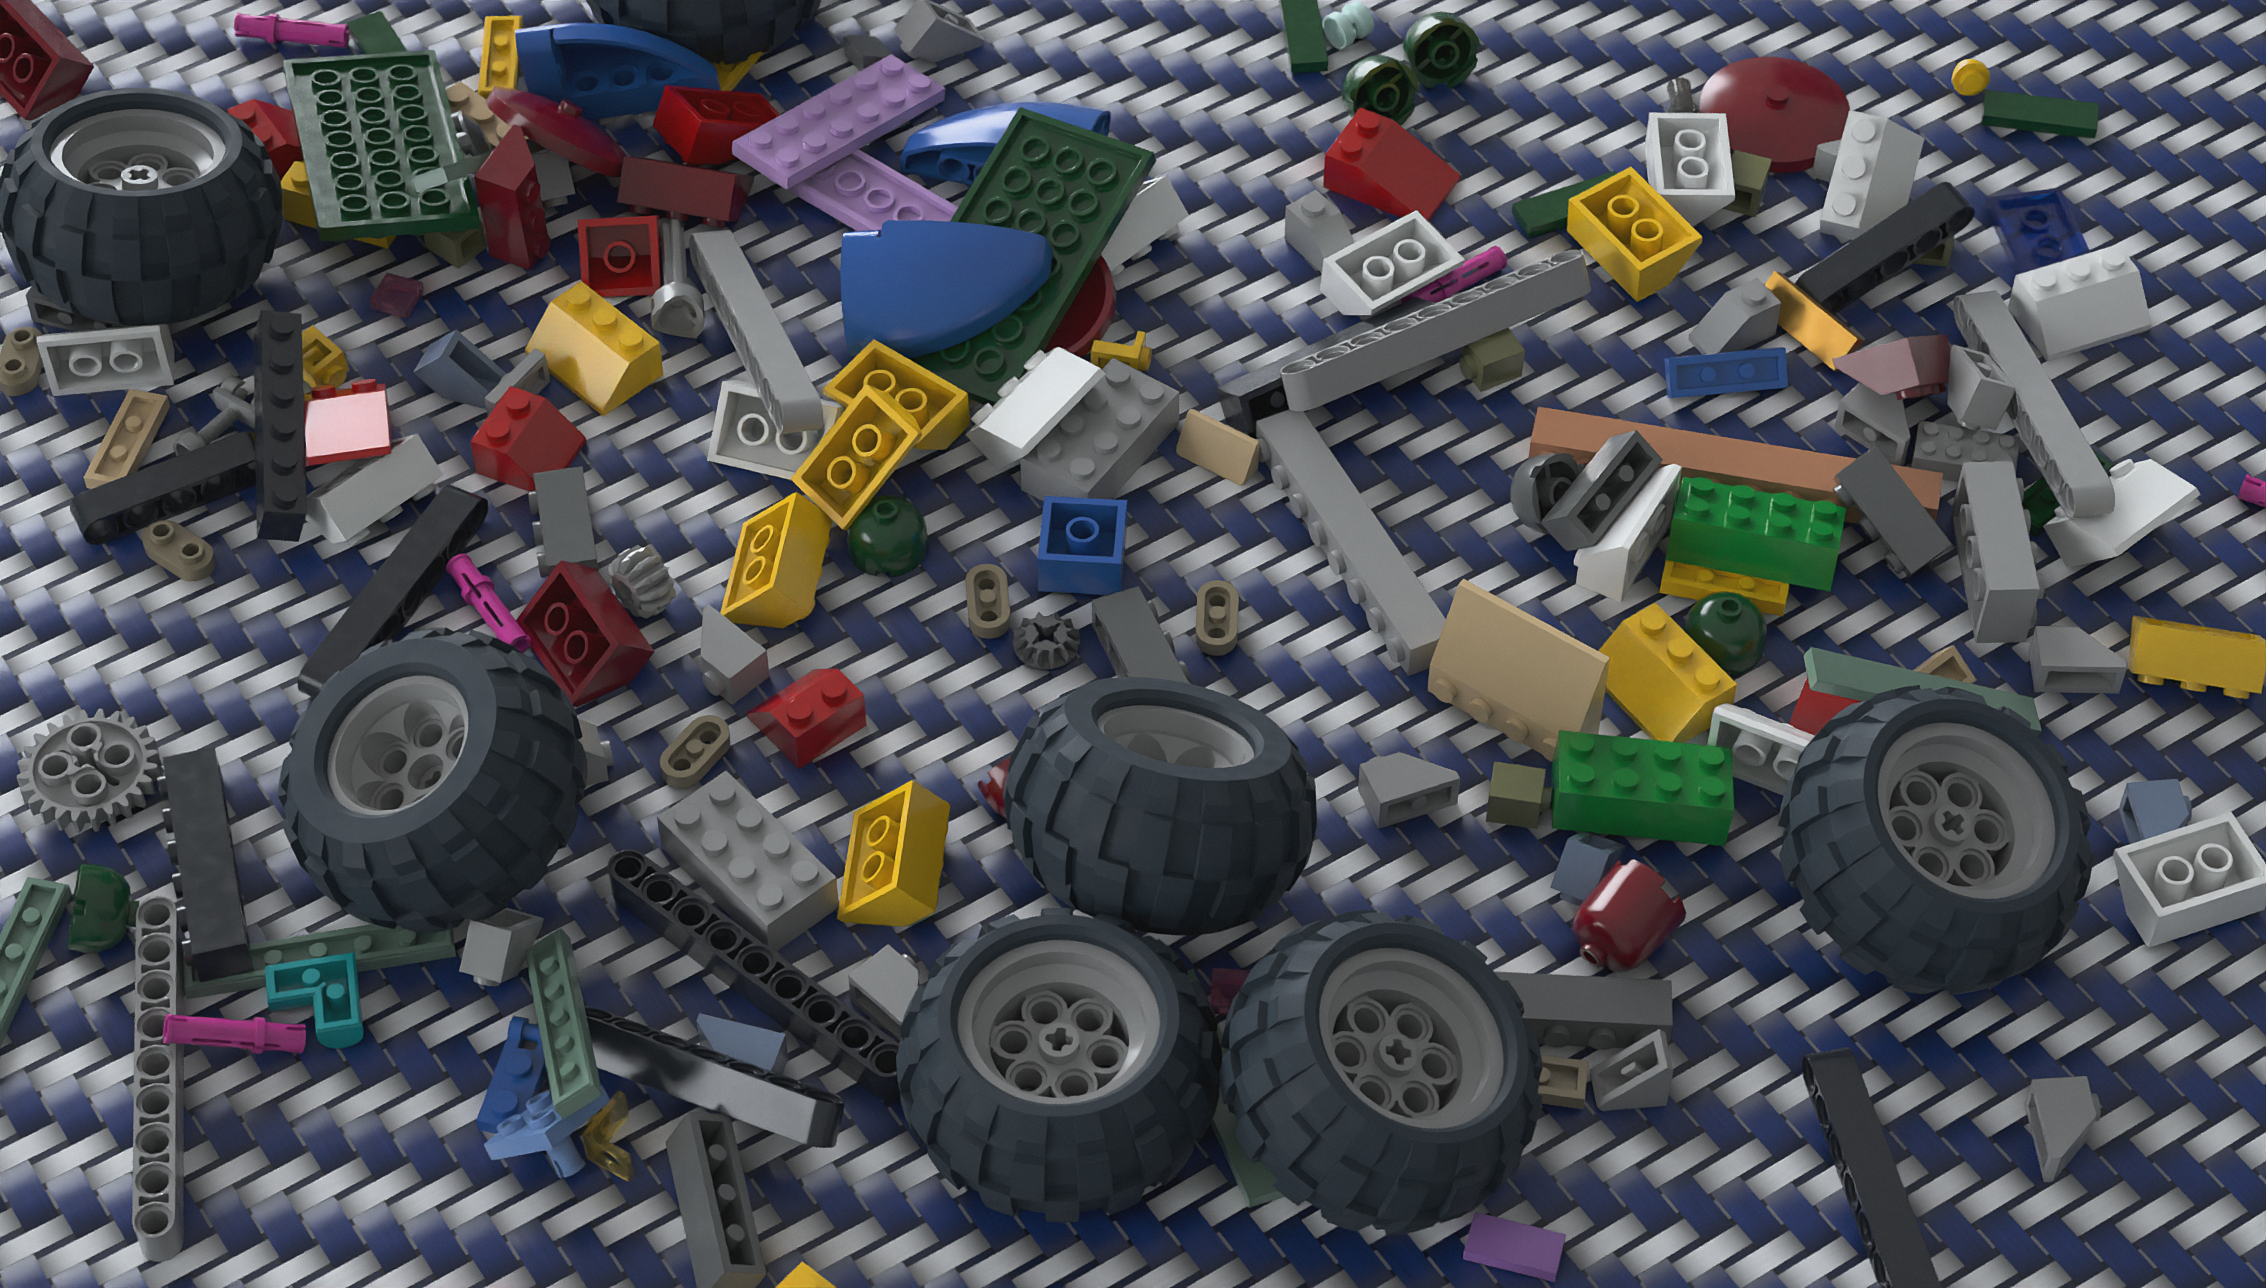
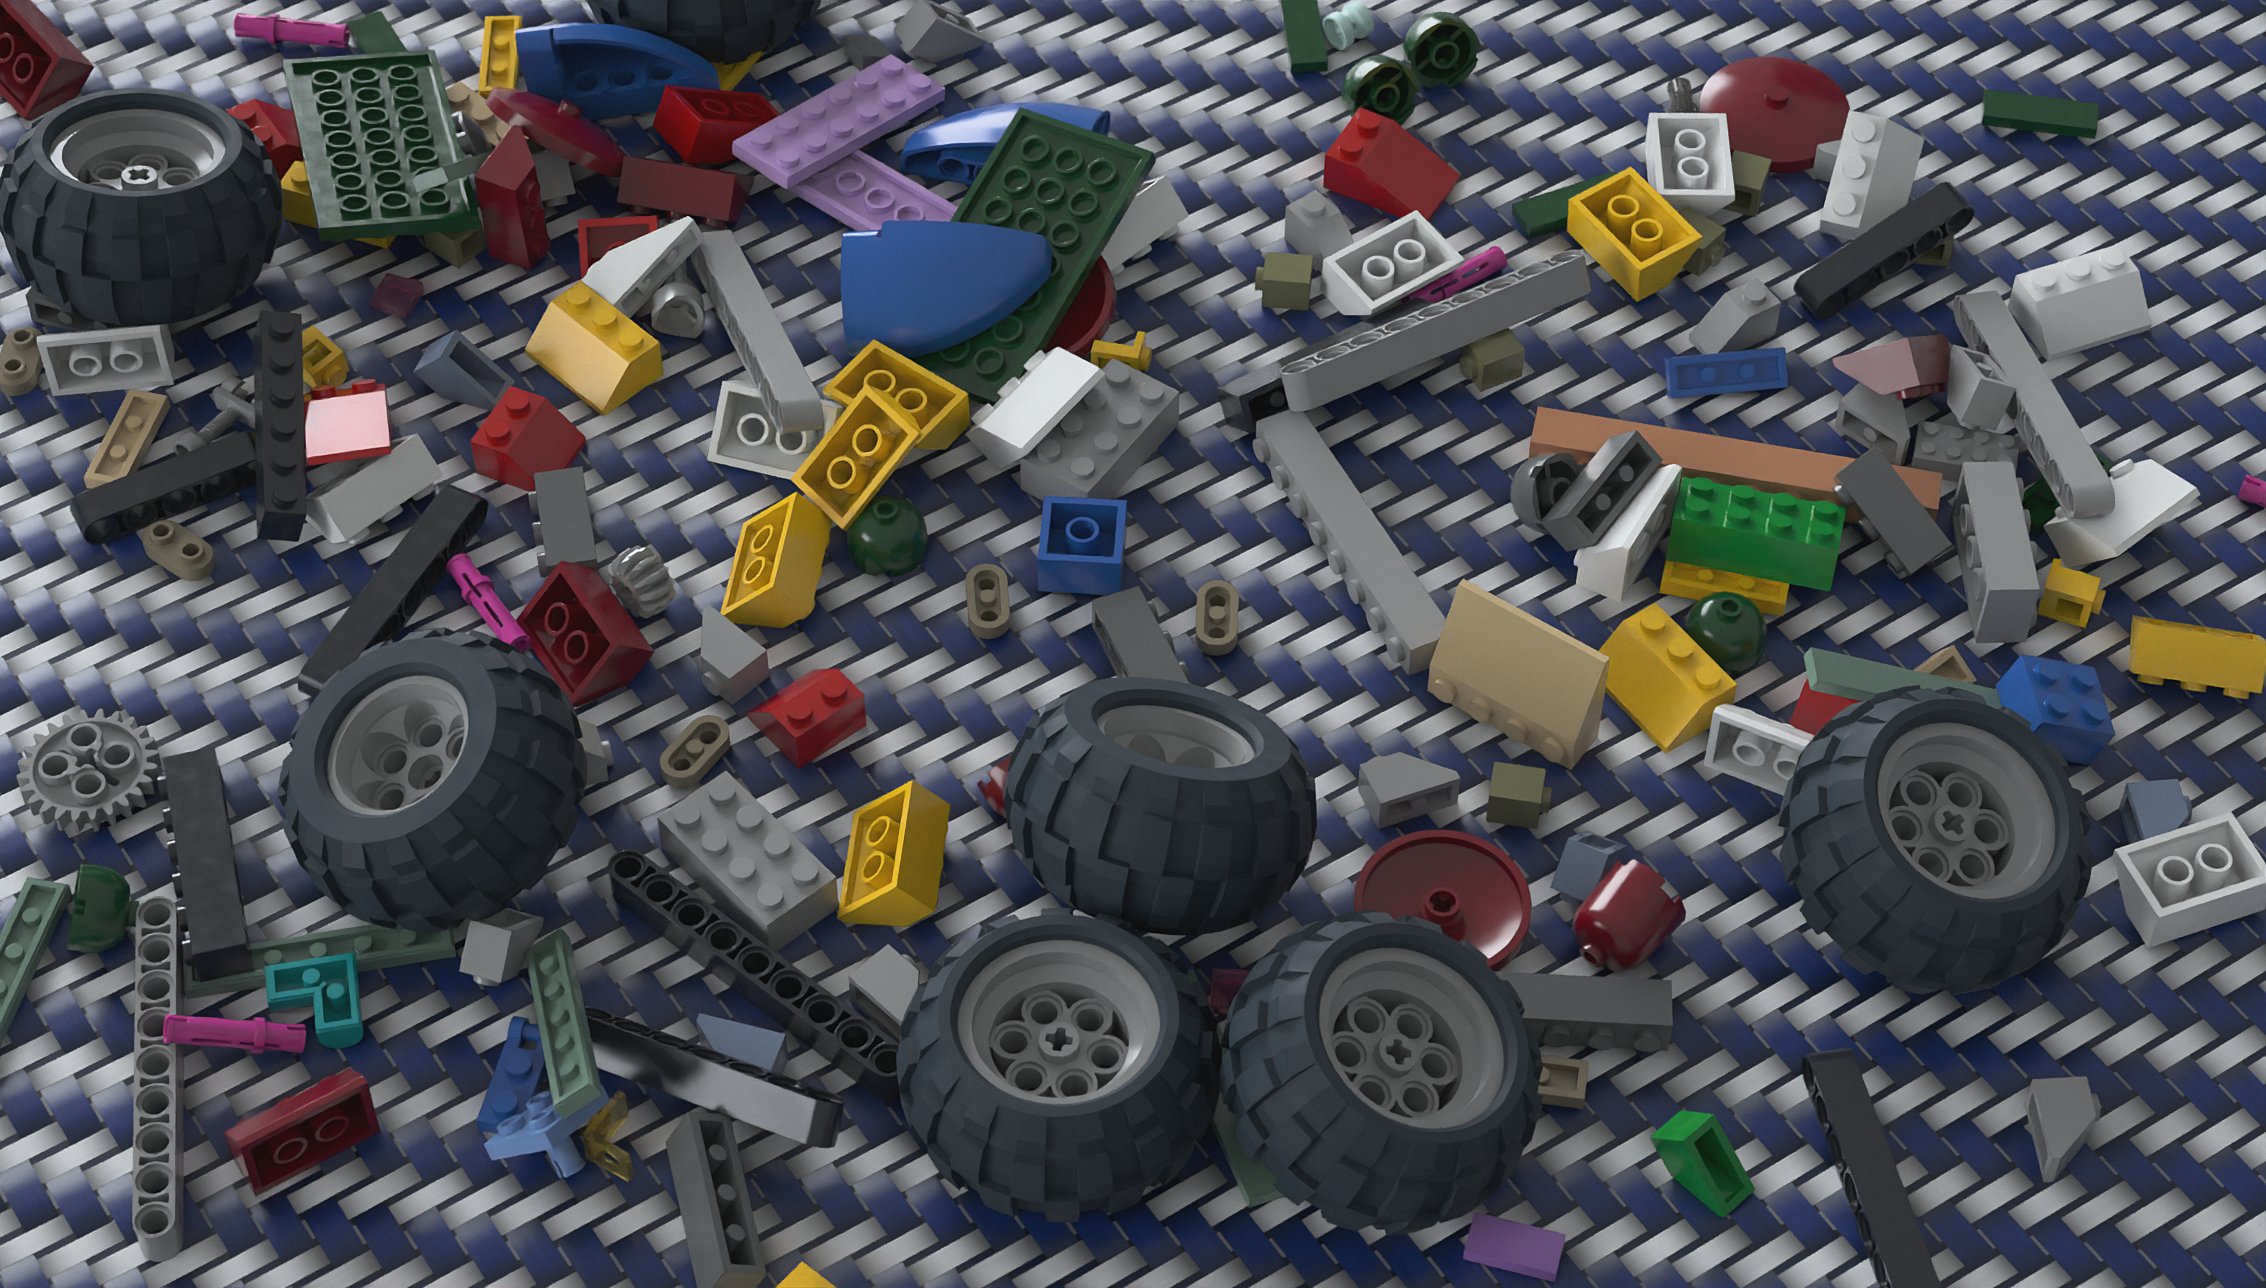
(303, 1130): none -> dark red slope
(528, 375): light grey plate -> none
(638, 268): none -> white slope
(1046, 654): dark grey gear -> none
(1218, 448): tan slope -> none
(1285, 280): none -> olive brick
(1454, 883): none -> dark red dish
(1634, 1076): light grey slope -> none
(1642, 788): green brick -> none
(1703, 1160): none -> green slope
(1711, 249): none -> olive brick
(1811, 322): tile -> none
(1970, 77): yellow plate -> none
(2036, 228): clear blue tile -> none
(2061, 704): none -> blue brick
(2070, 595): none -> yellow brick
(2073, 662): light grey slope -> none

